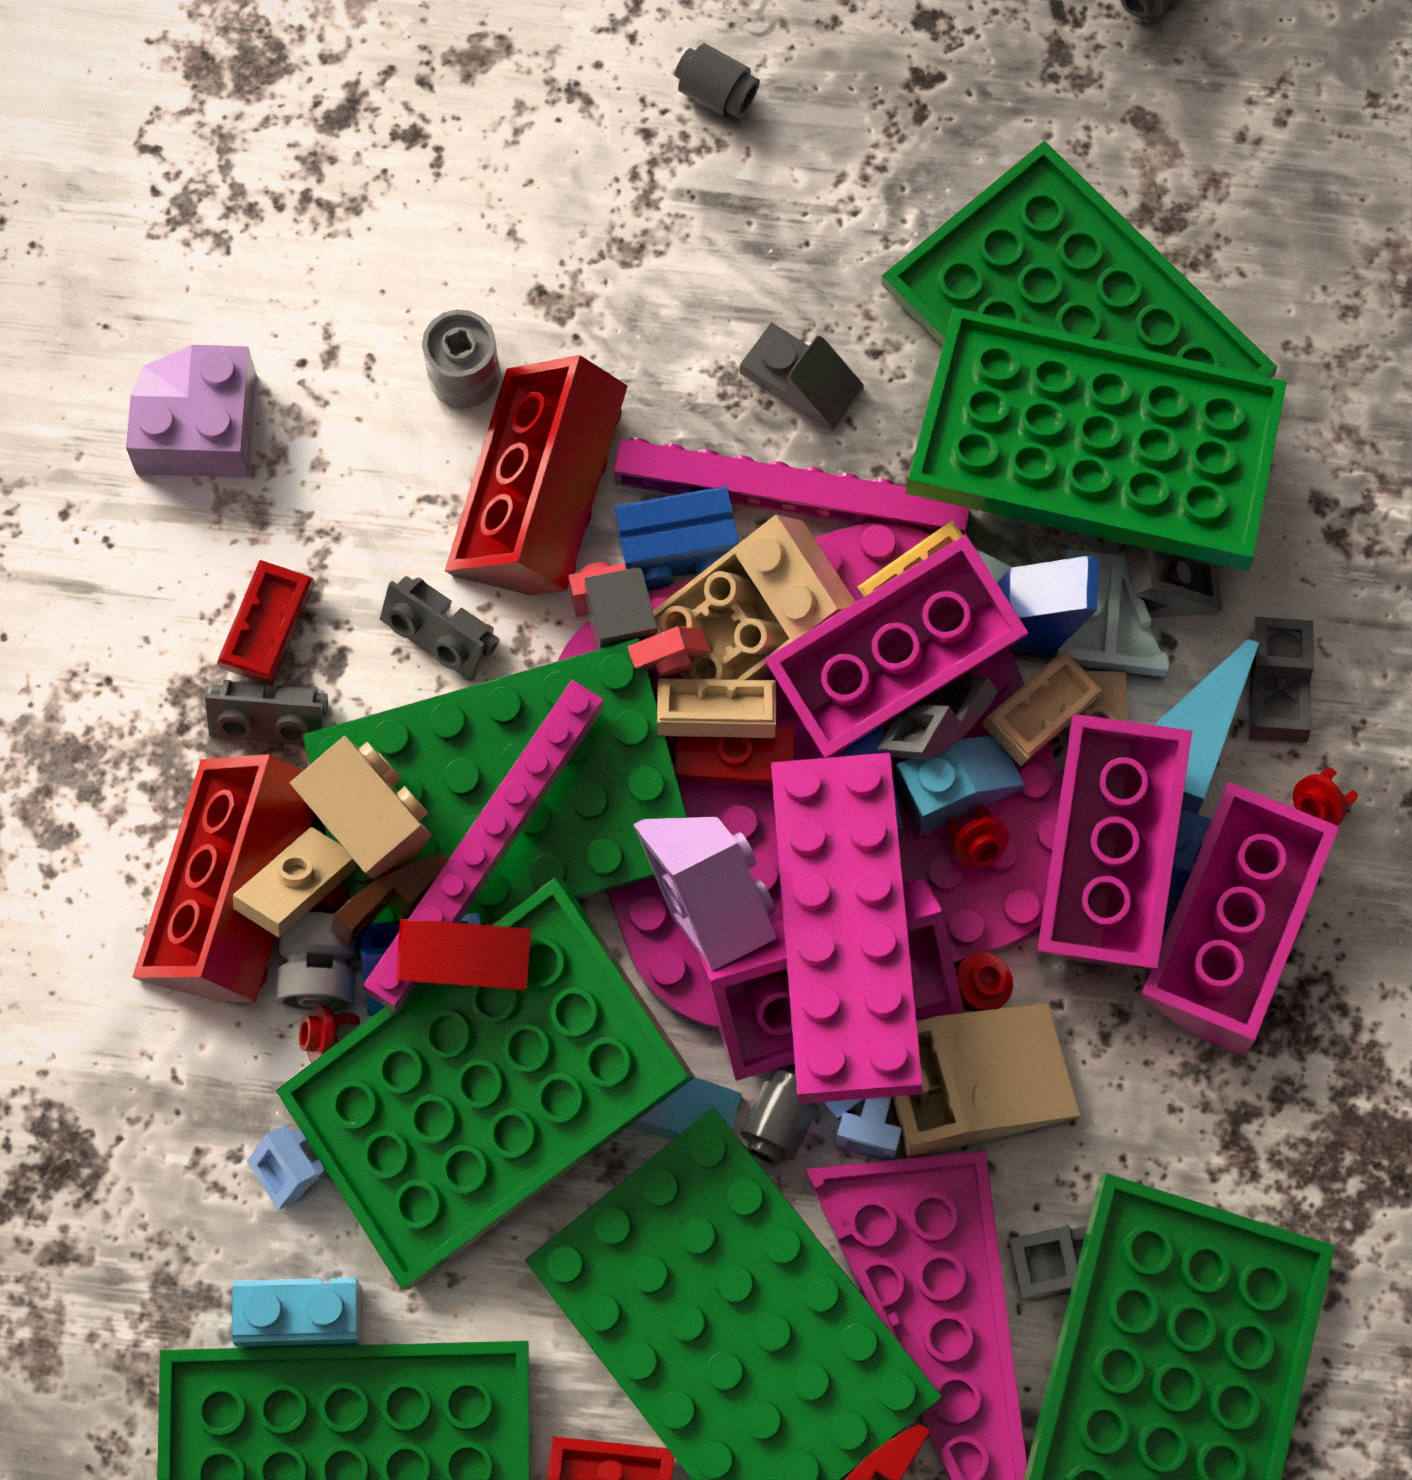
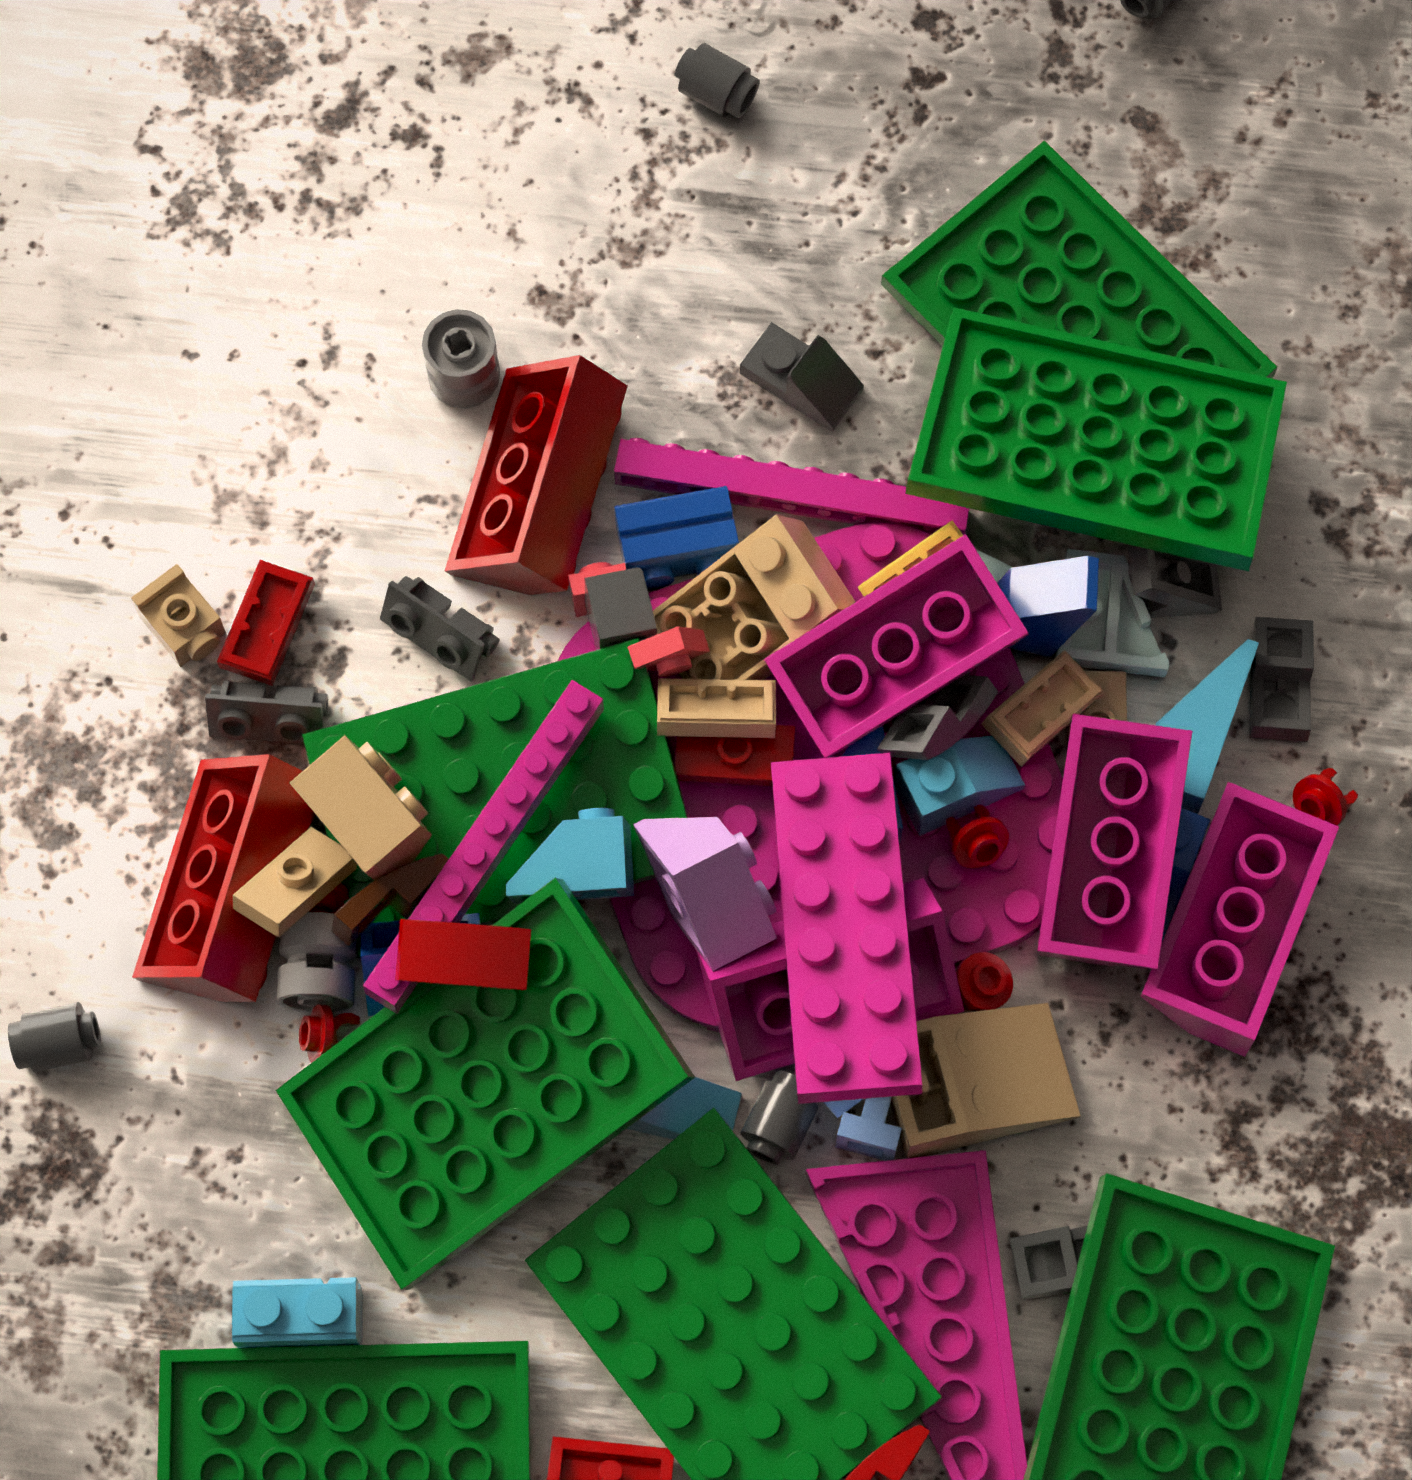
(54, 1037): none -> dark grey brick
(166, 599): none -> tan brick
(194, 413): lavender slope -> none
(284, 1166): light blue tile -> none
(586, 853): none -> medium azure slope

